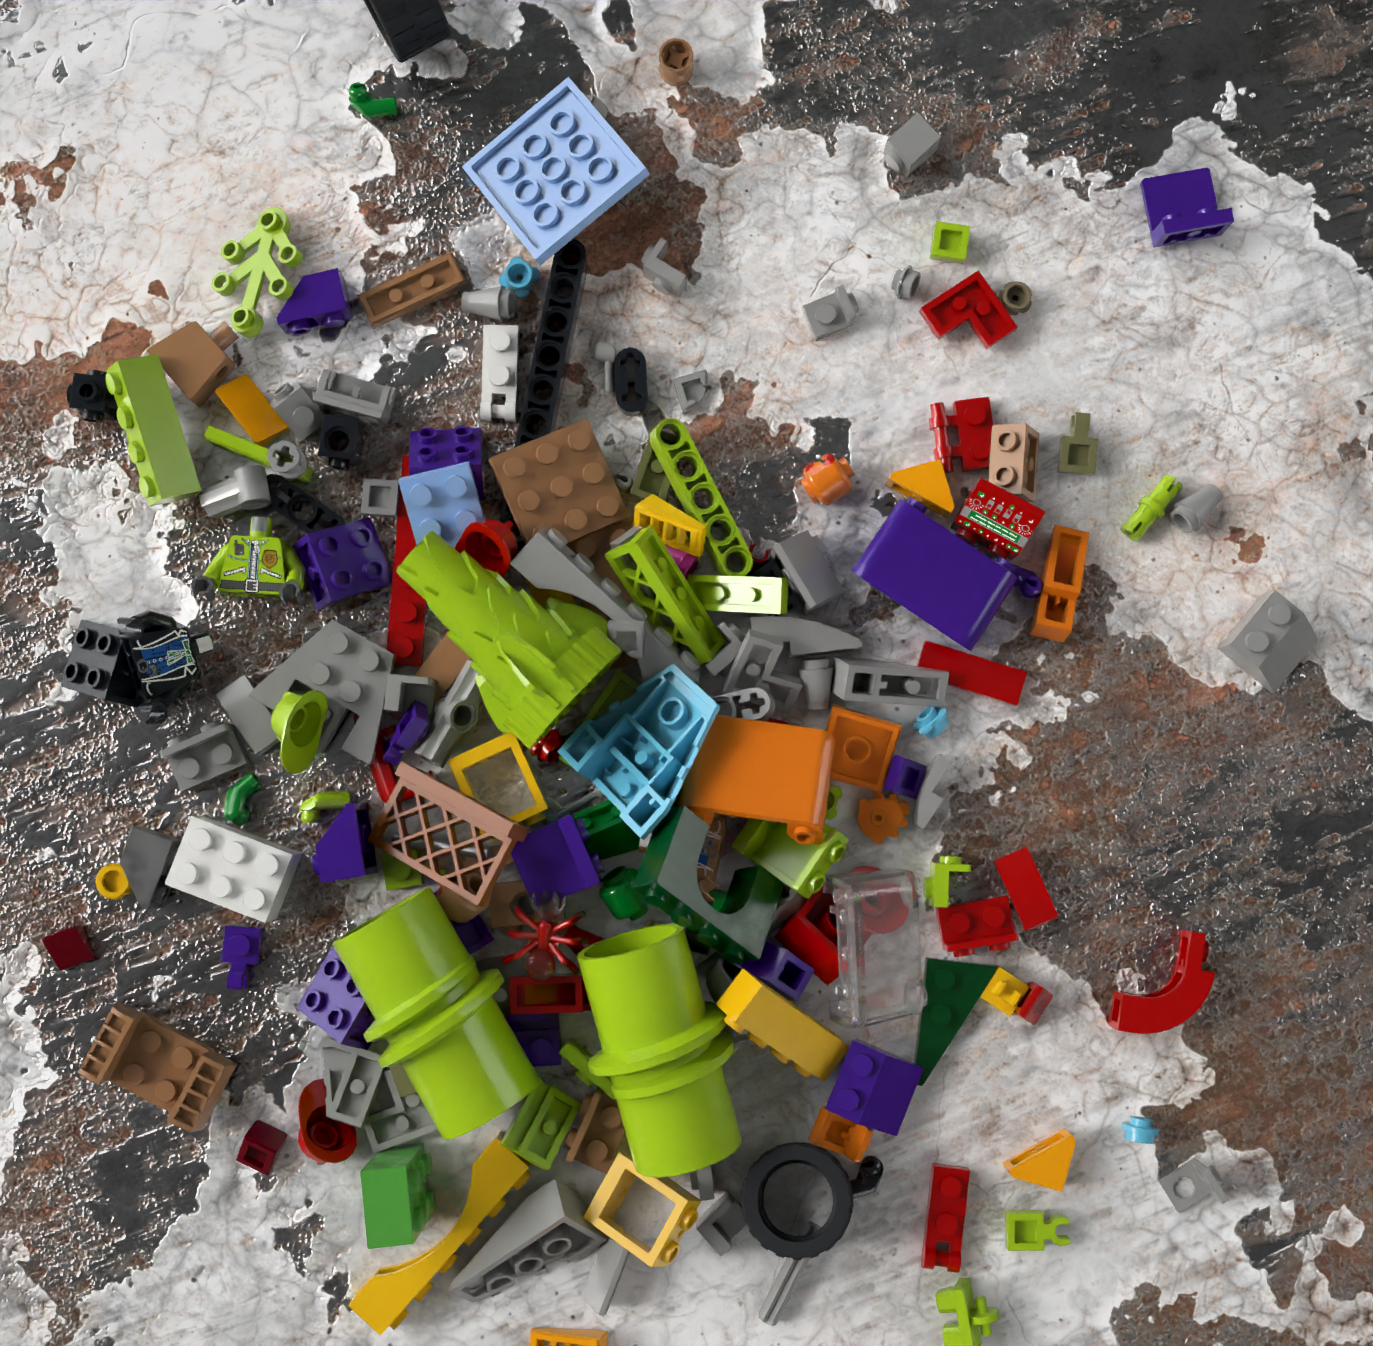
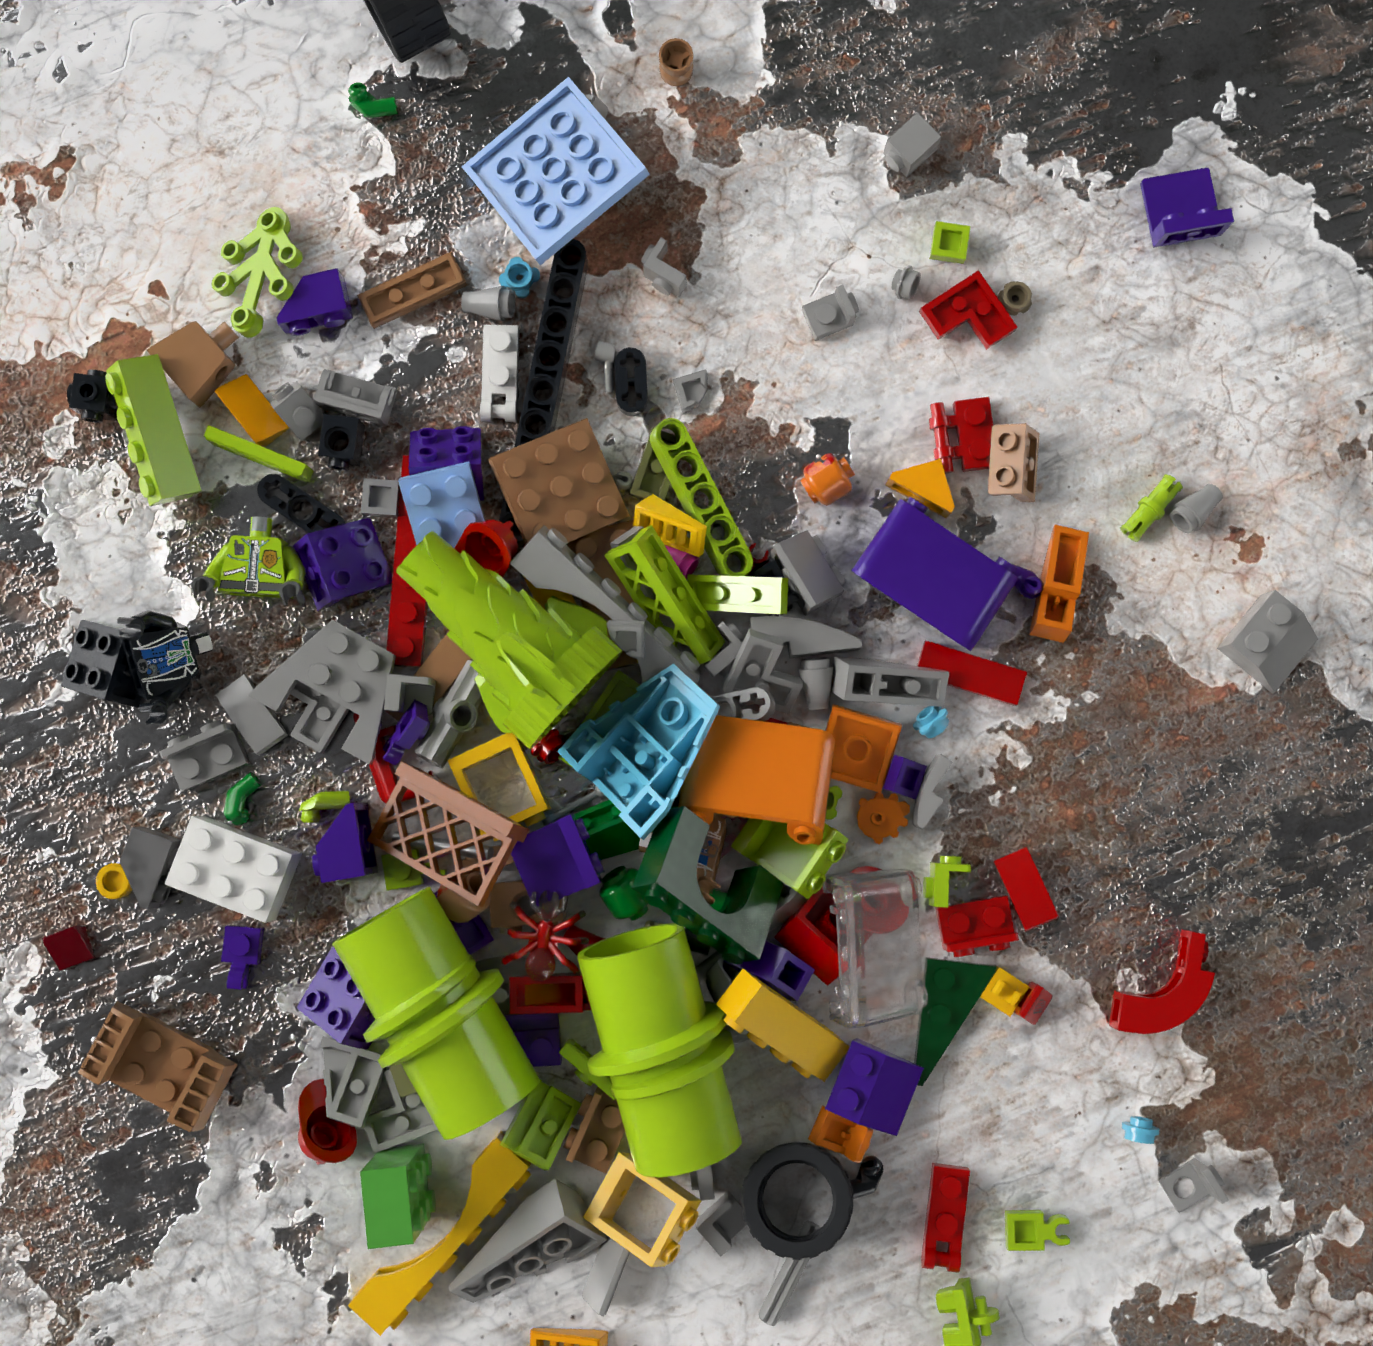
(243, 491): light grey piece -> none
(261, 1147): dark red slope -> none
(287, 449): light grey bush -> none
(298, 727): lime piece -> none
(996, 520): red slope -> none
(1045, 1161): light orange slope -> none
(1078, 451): olive plate -> none

